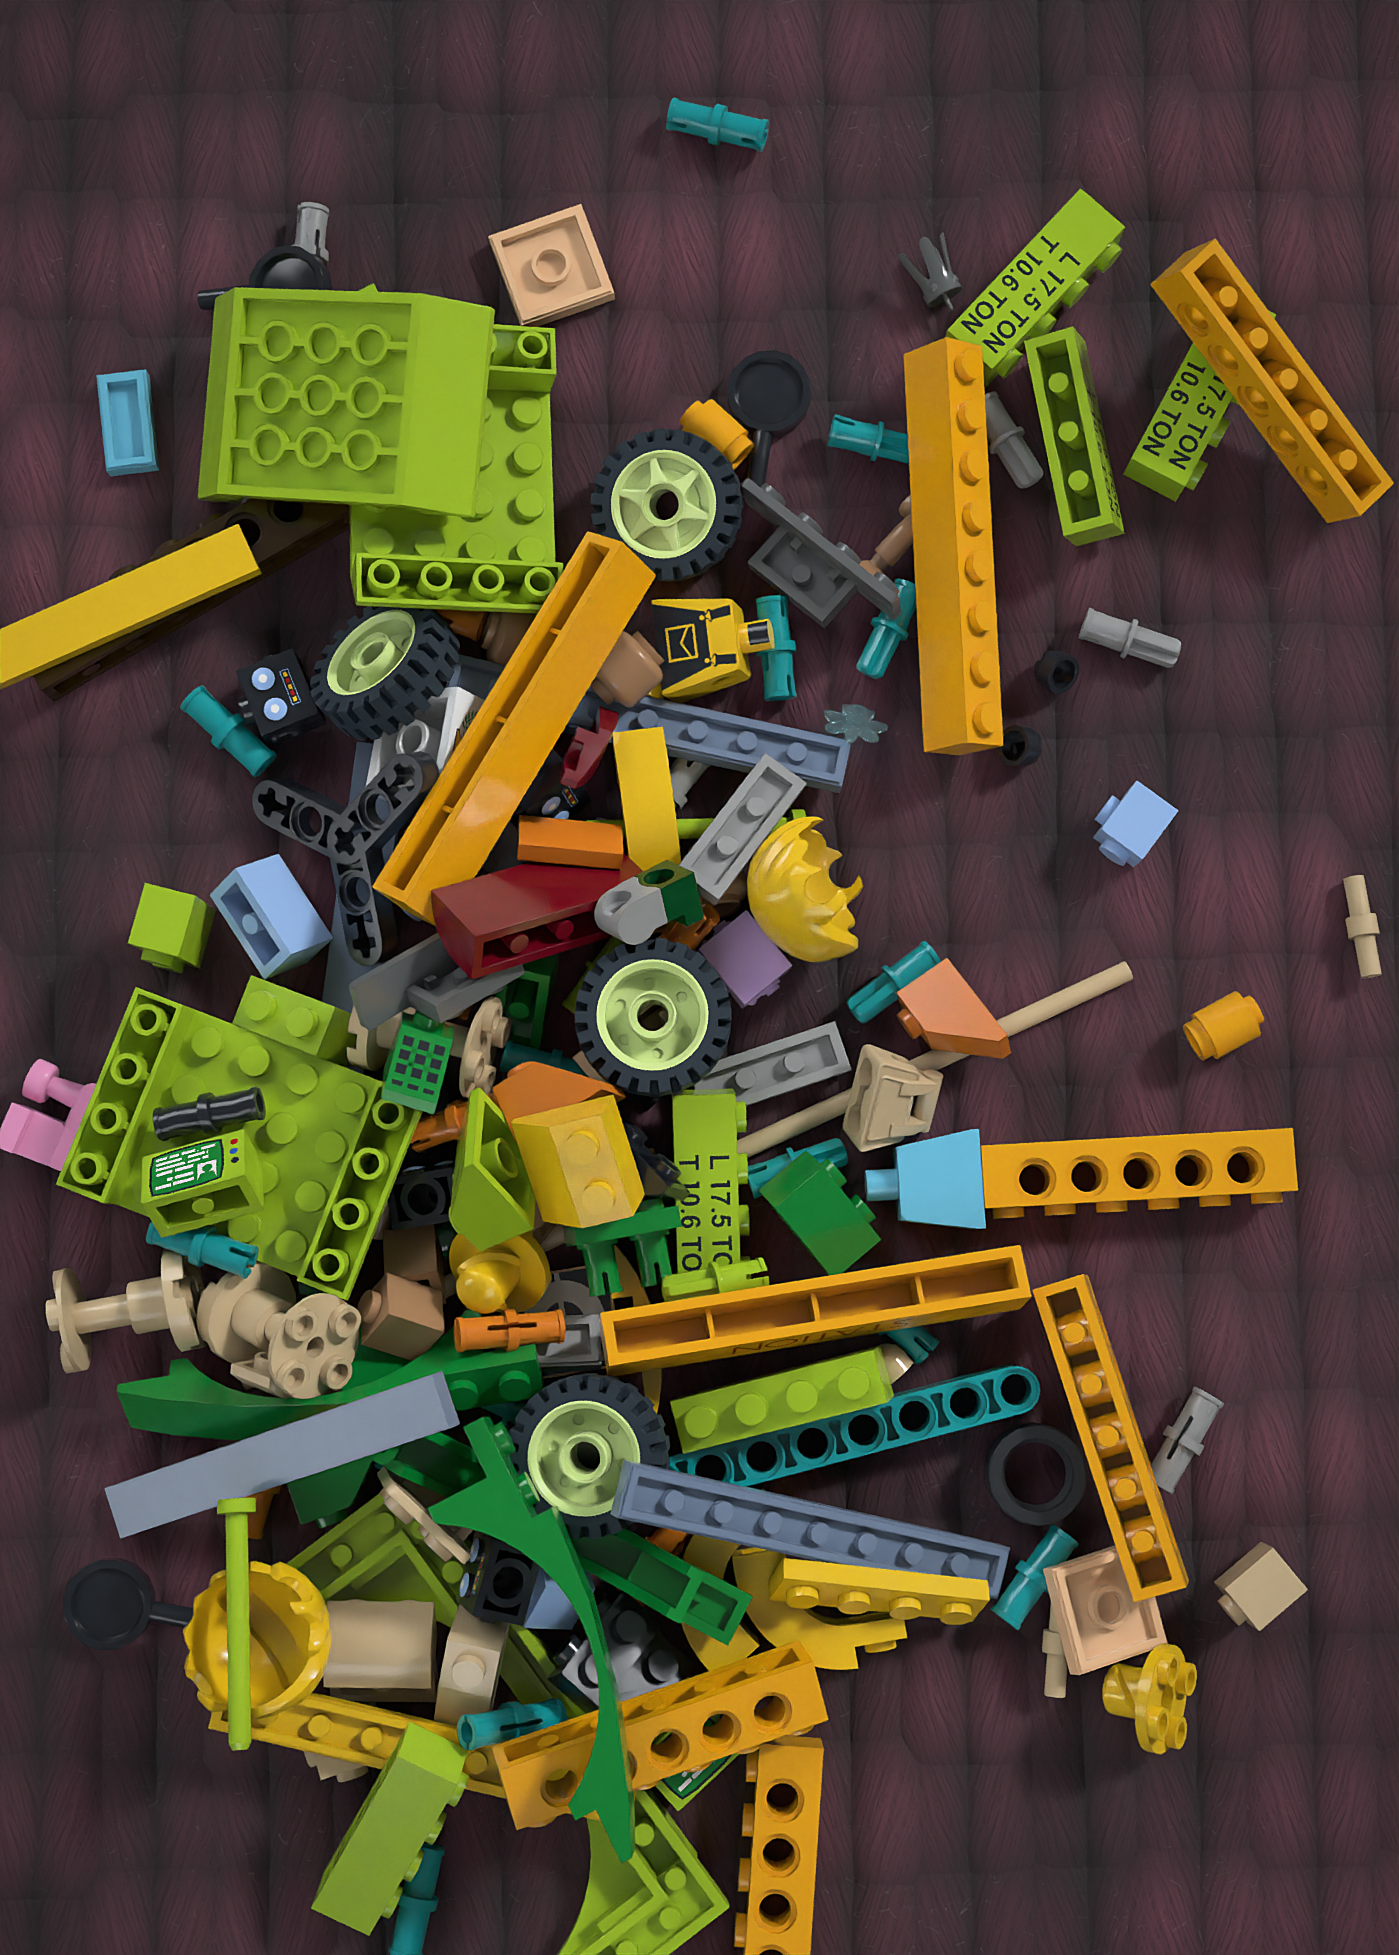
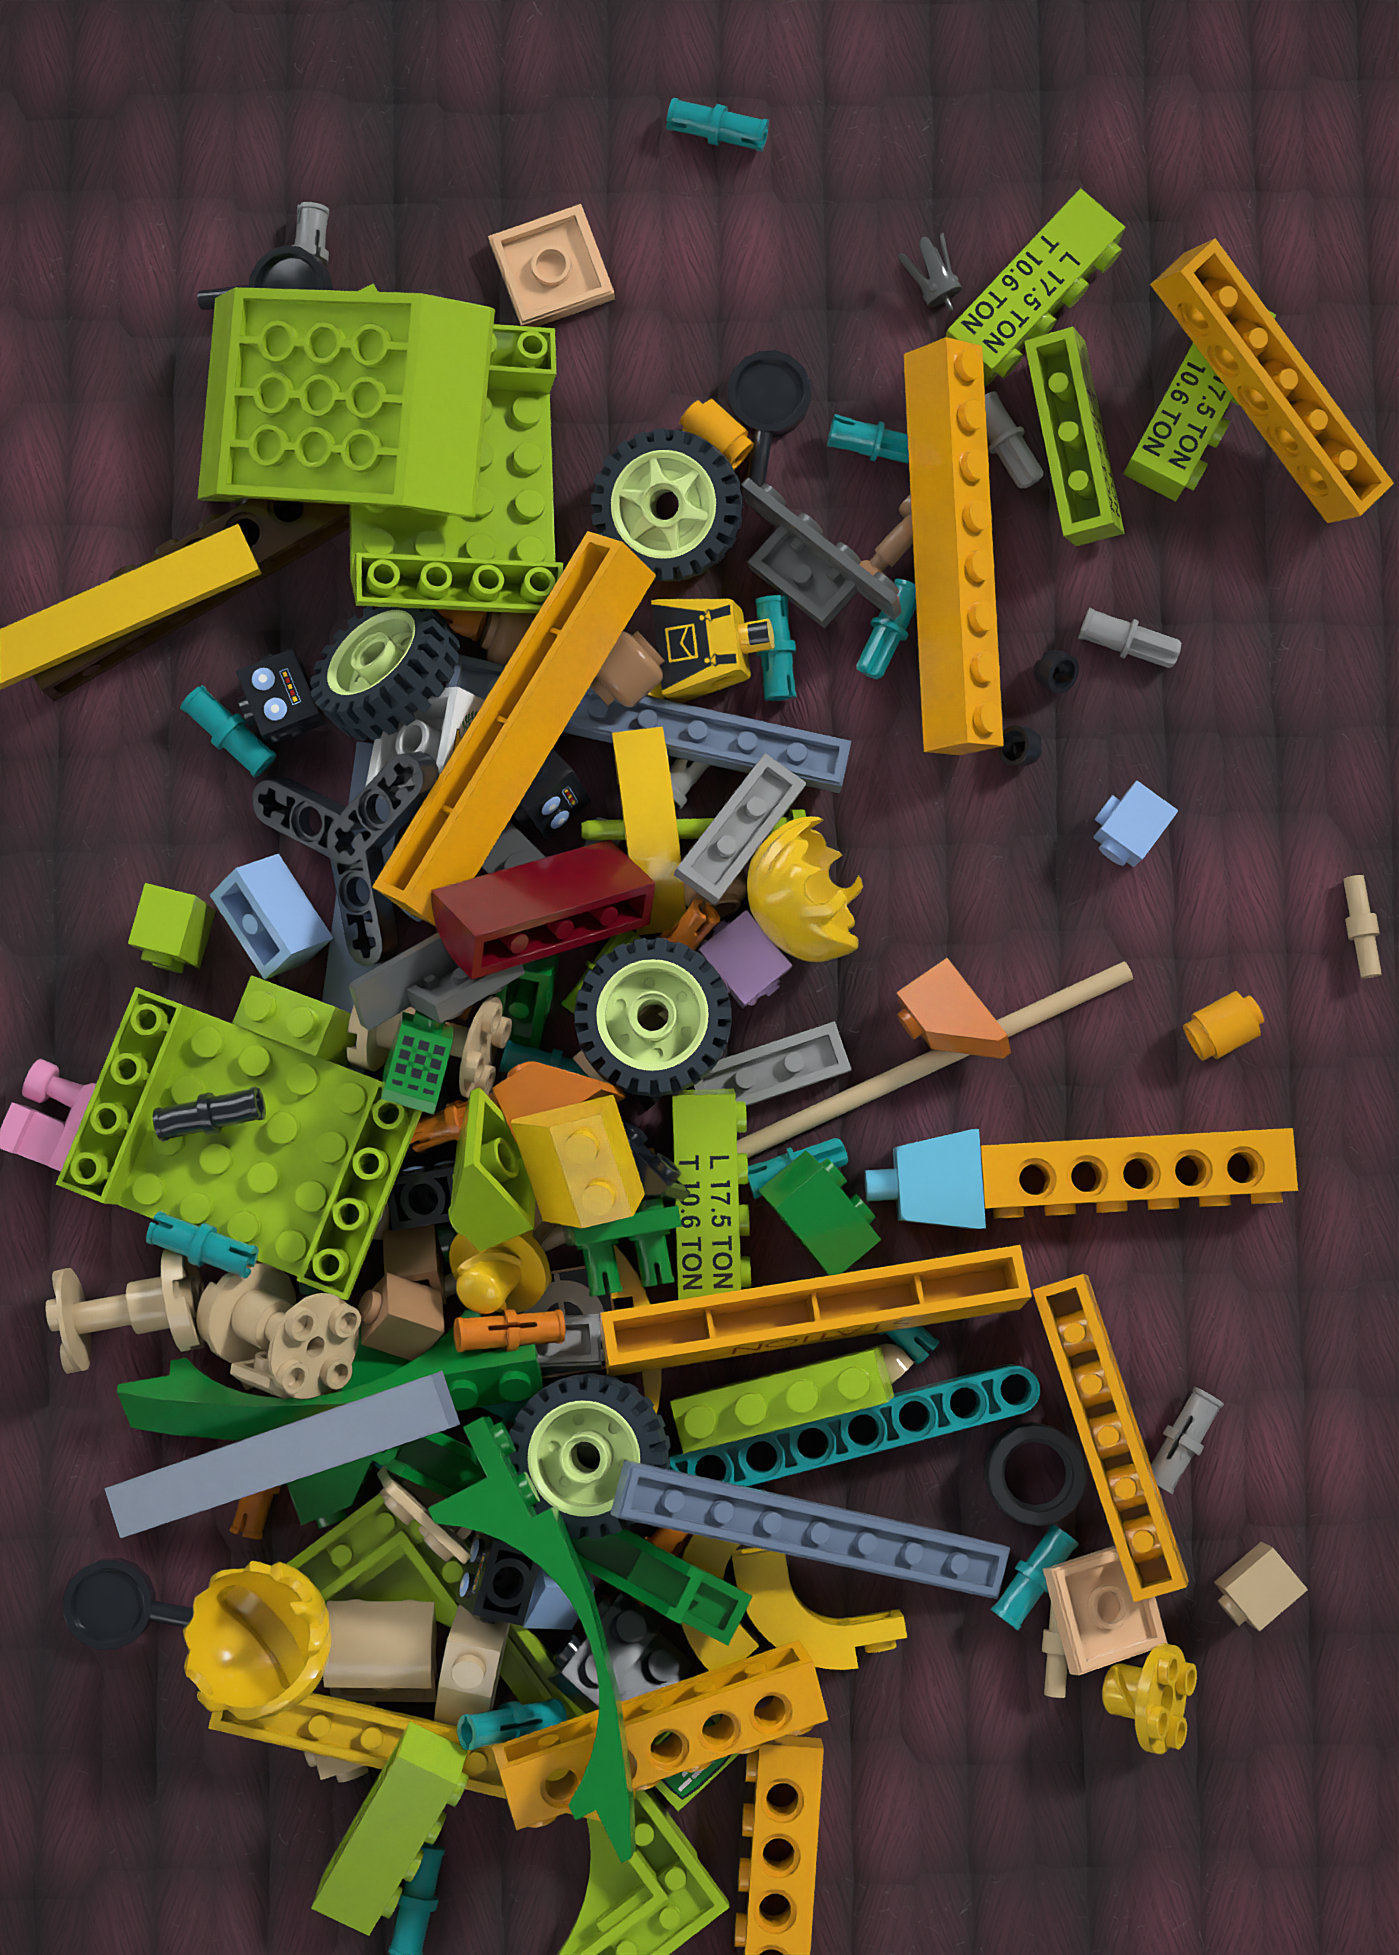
(127, 422): medium azure tile -> none
(202, 1183): lime brick -> none
(238, 1629): lime bar -> none
(569, 842): orange tile -> none
(587, 749): dark red slope -> none
(649, 901): leg -> none
(713, 1280): lime axle -> none
(855, 722): clear light blue plant -> none
(866, 1589): yellow plate -> none
(882, 990): teal axle -> none
(884, 1096): tan piece -> none

